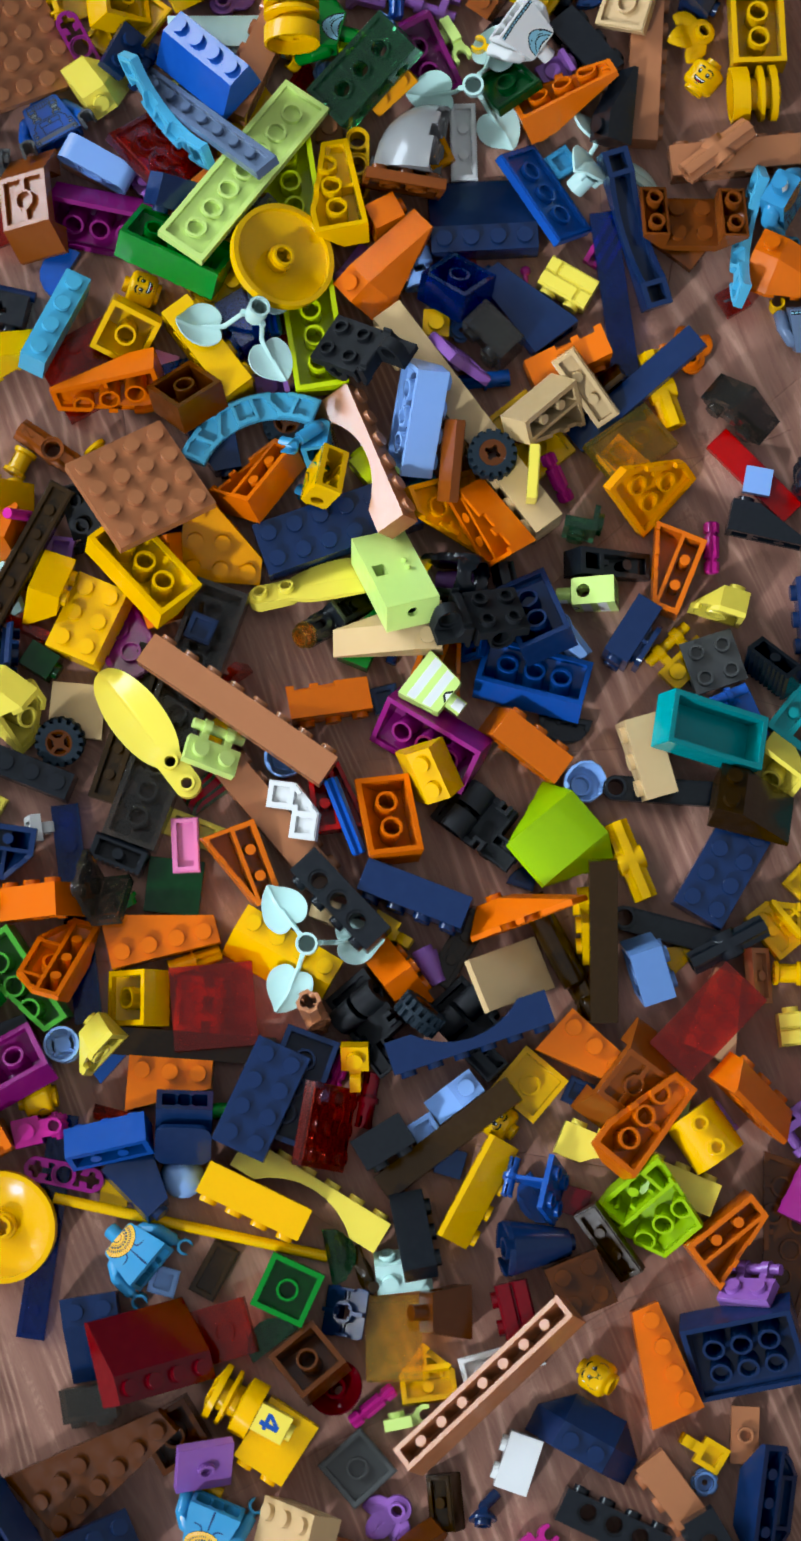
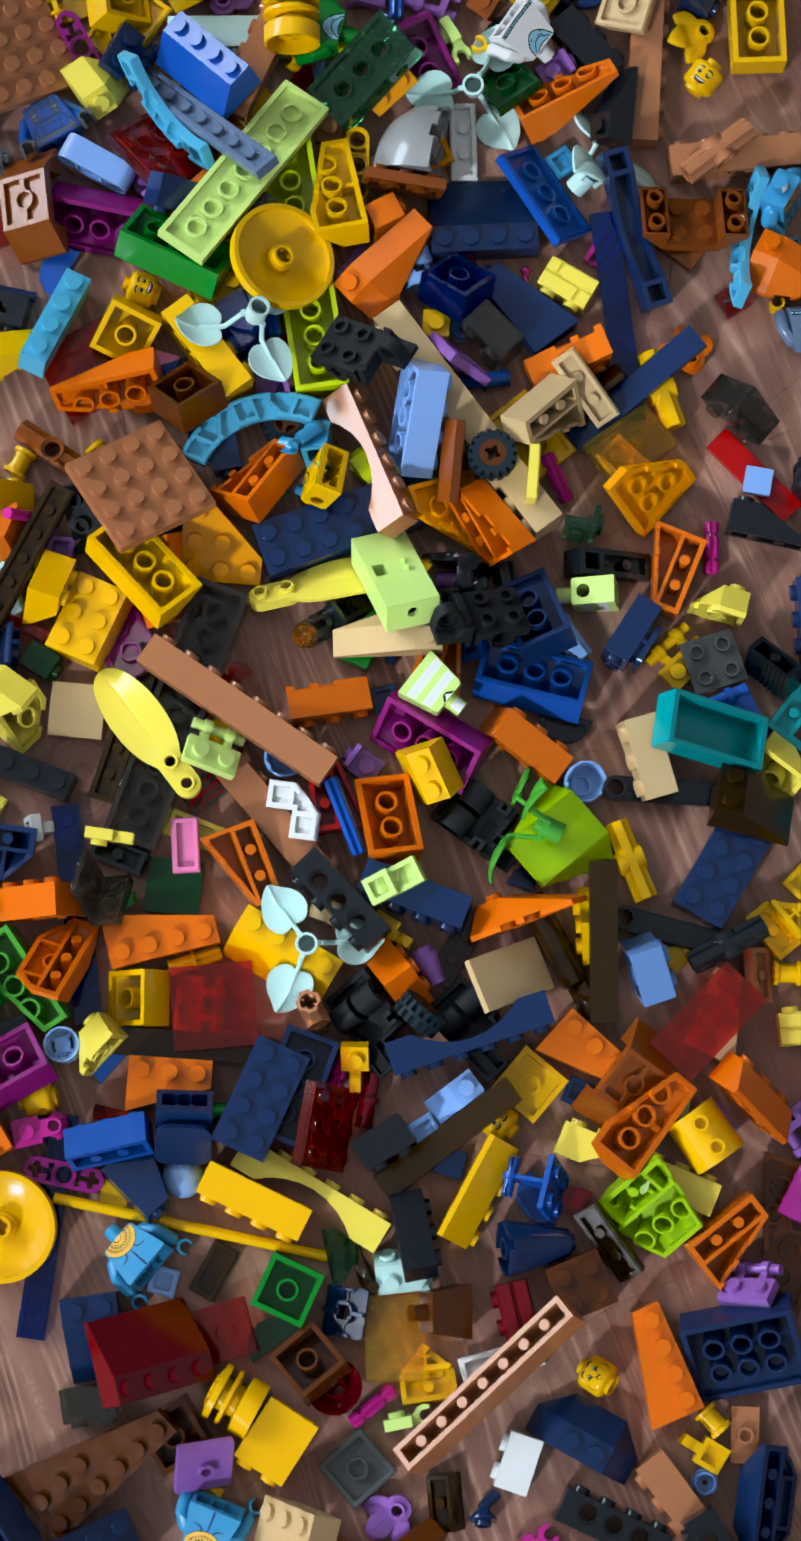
(54, 749): black wheel -> none
(101, 836): none -> light yellow plate
(201, 628): dark blue tile -> none
(273, 1423): light yellow brick -> none
(362, 762): none -> medium lavender bracket
(393, 880): none -> yellowish green slope
(545, 826): none -> bright green plant
(712, 1420): none -> yellow bush
(755, 93): yellow wheel -> none

